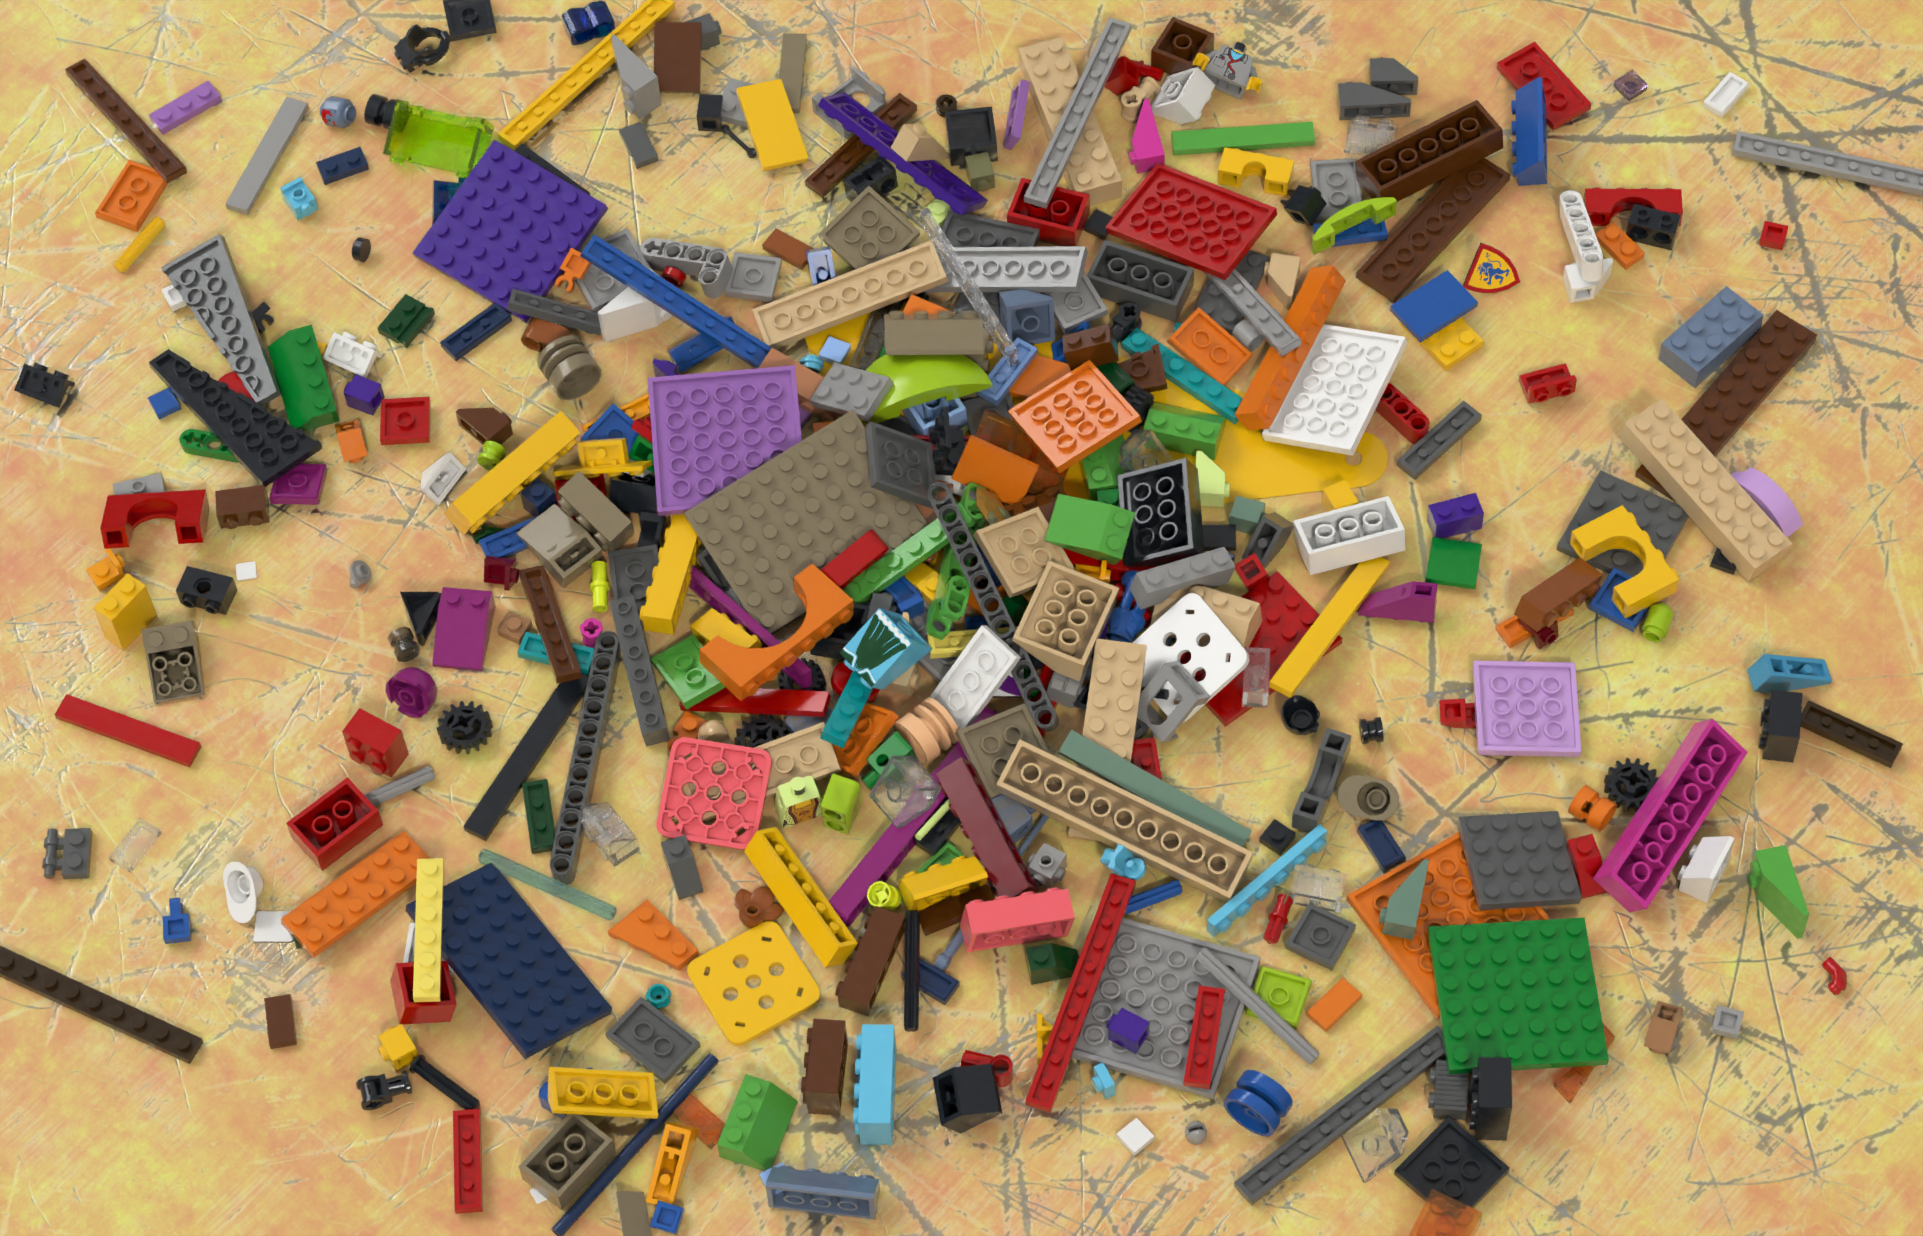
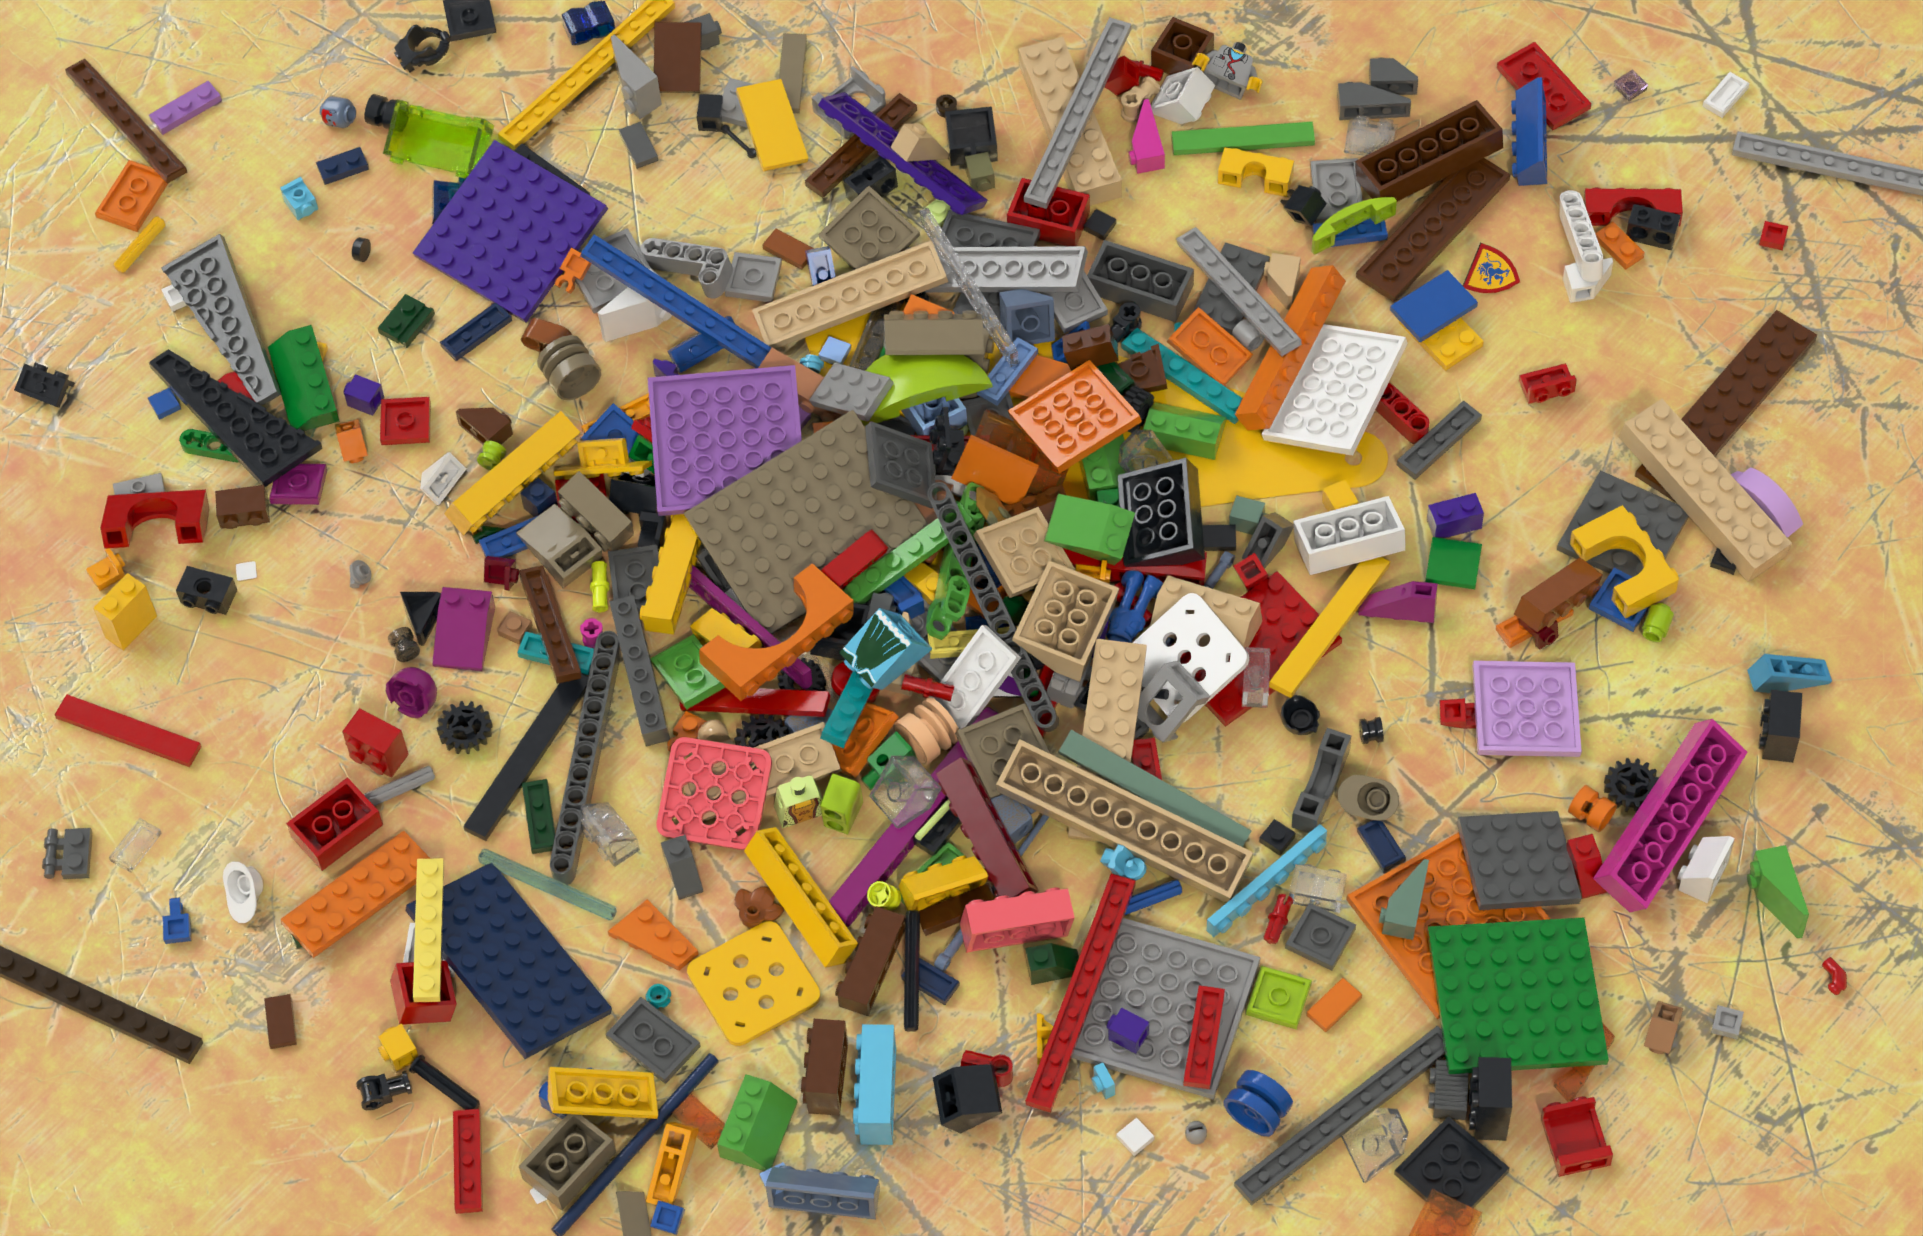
(173, 661): dark tan slope -> none
(260, 314): black tile -> none
(267, 155): light grey tile -> none
(269, 927): white sticker -> none
(351, 355): white bracket -> none
(554, 311): dark grey plate -> none
(674, 276): red tile -> none
(927, 687): none -> red pin
(1016, 114): medium lavender tile -> none
(1047, 866): light grey brick -> none
(1158, 583): light grey arch -> none
(1191, 221): red plate -> none
(1211, 482): yellowish green slope -> none
(1257, 1005): light grey axle -> none
(1575, 1136): none -> red panel
(1710, 337): sand blue brick -> none
(1850, 734): dark brown plate -> none

